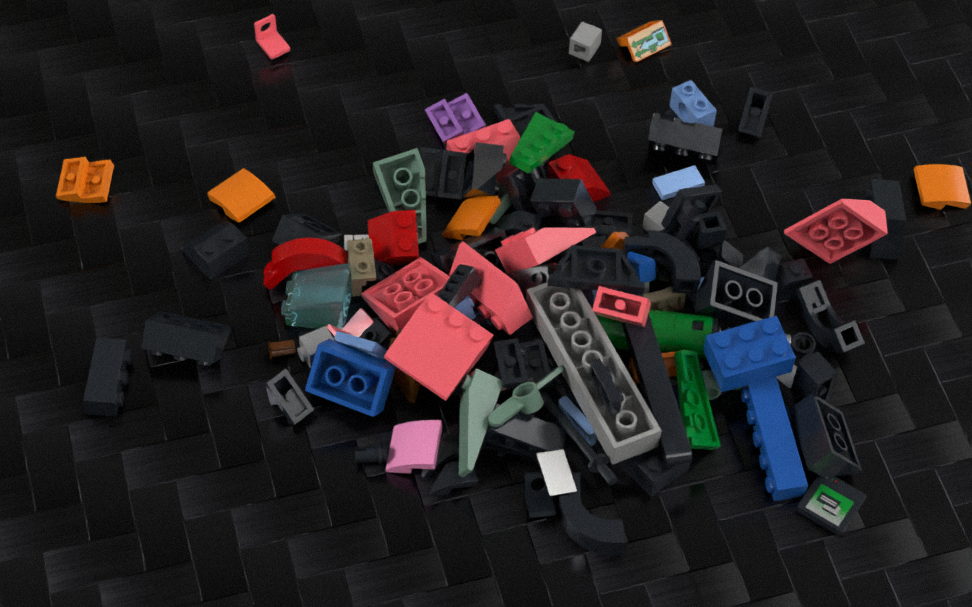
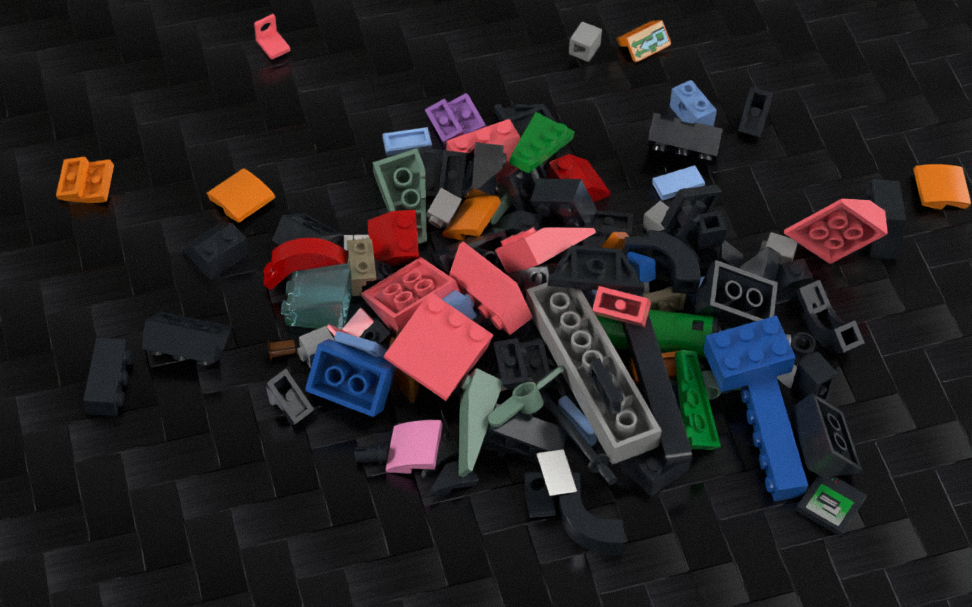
(406, 140): none -> light blue tile
(443, 209): none -> light grey brick
(459, 285): black slope -> none
(783, 245): none -> light grey brick

